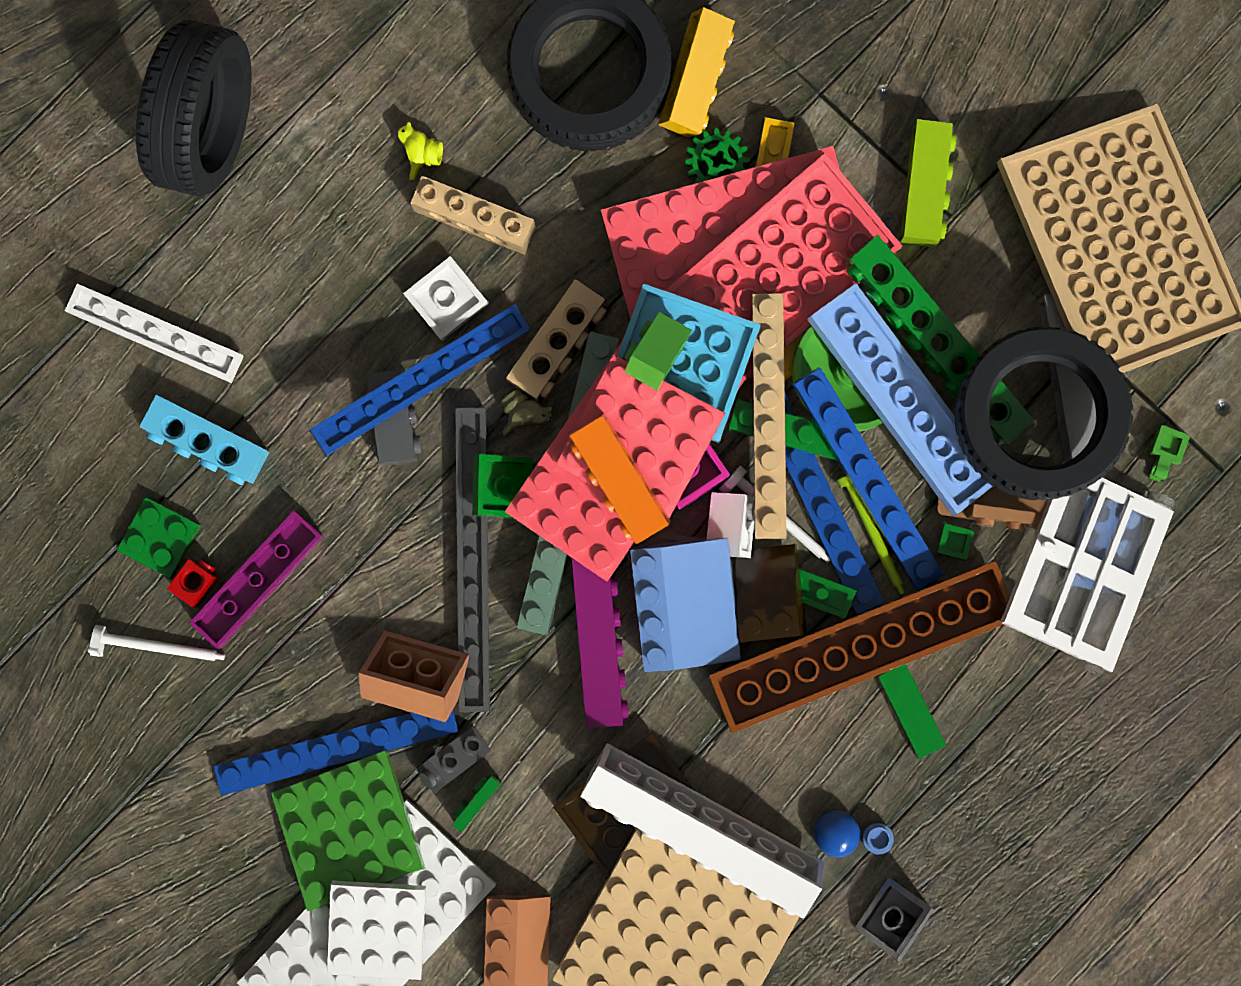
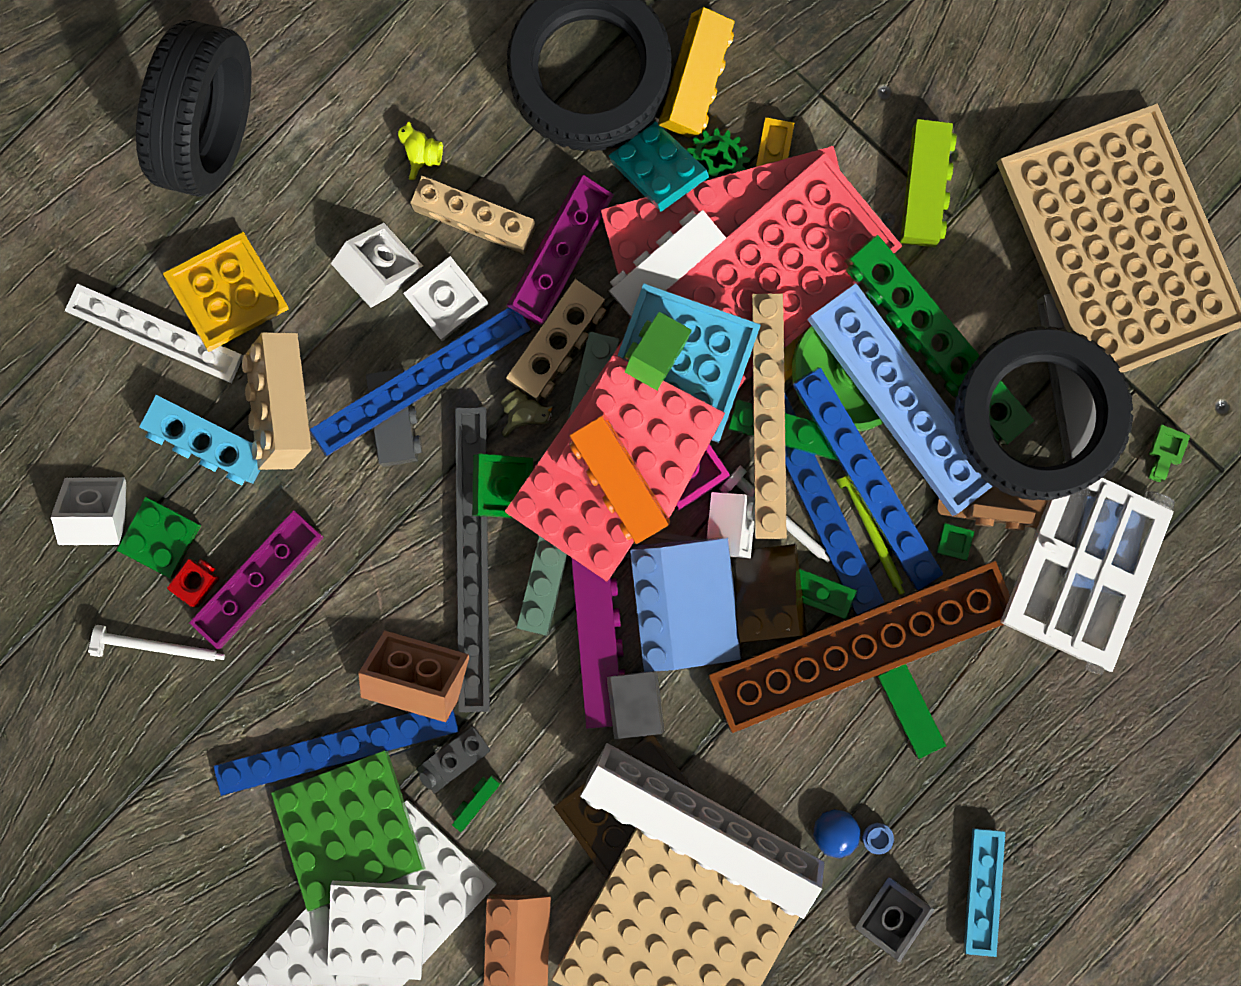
(90, 511): none -> white slope
(225, 291): none -> yellow plate
(277, 401): none -> tan brick
(376, 264): none -> white slope
(560, 250): none -> magenta piece
(635, 704): none -> flat silver slope
(658, 166): none -> teal plate
(670, 261): none -> white brick
(984, 892): none -> medium azure plate

